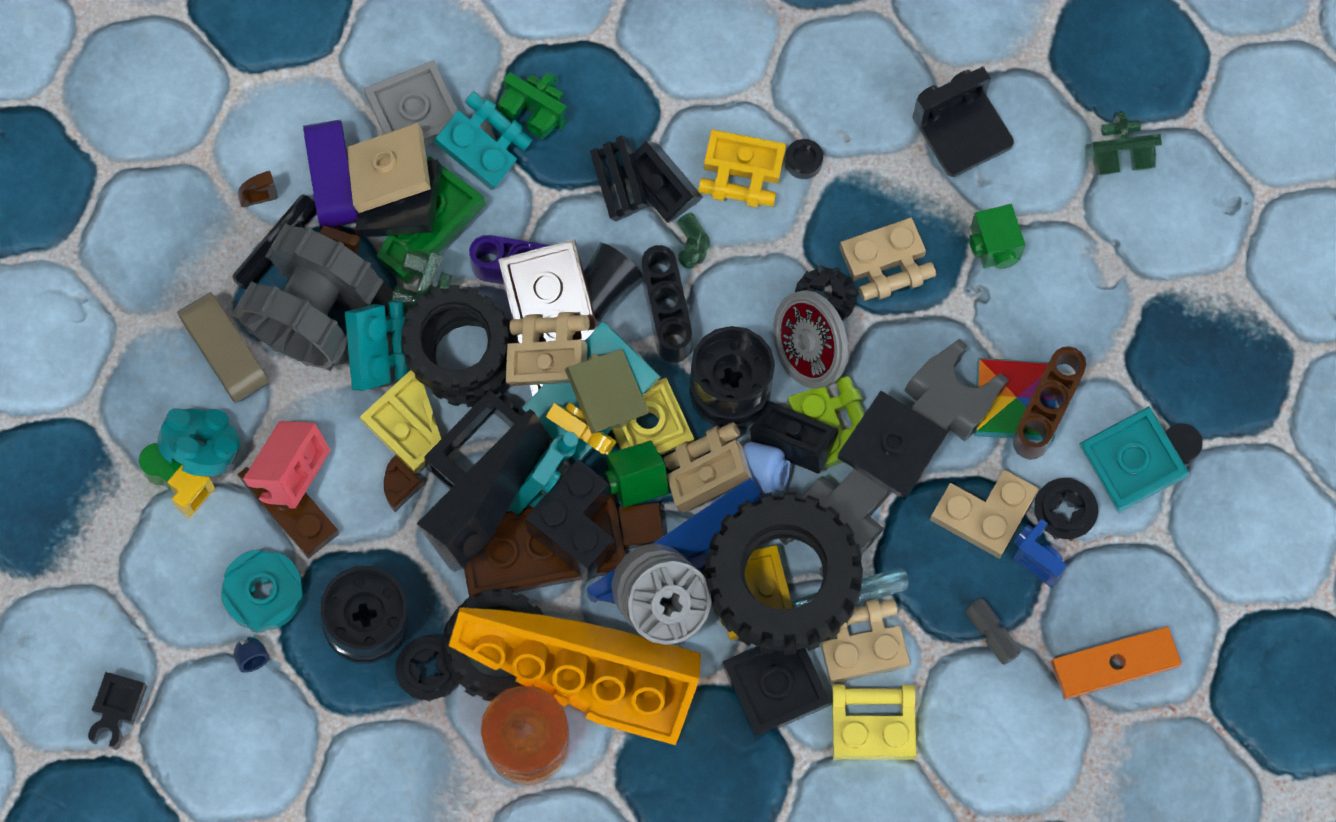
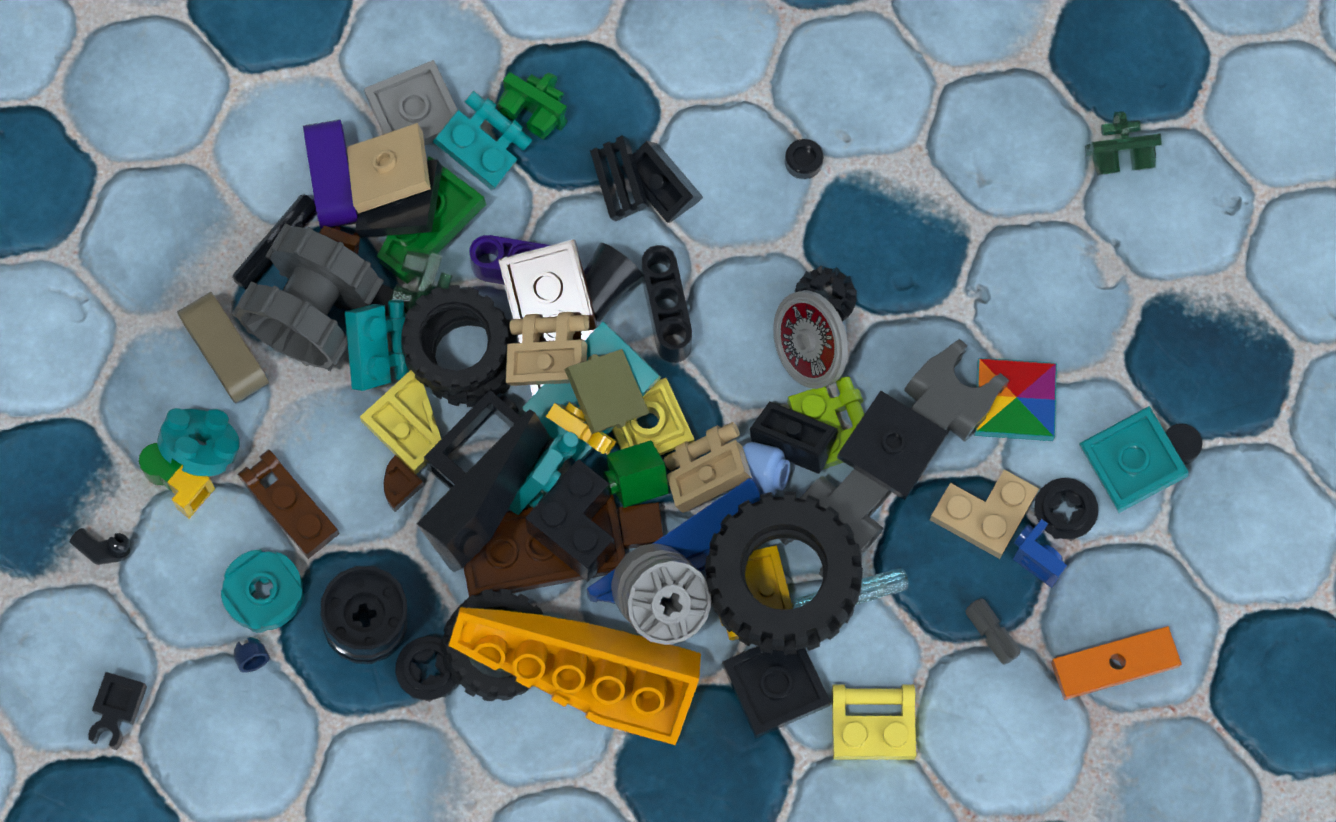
(101, 552): none -> black arm
(257, 190): reddish brown tile -> none
(288, 463): coral hinge -> none
(536, 756): clear orange wheel -> none
(696, 244): clear green arm -> none
(735, 358): black wheel -> none
(745, 158): yellow plate -> none
(868, 652): tan plate -> none
(882, 250): tan plate -> none
(961, 122): black bracket -> none
(996, 237): green brick -> none
(1052, 385): reddish brown beam -> none

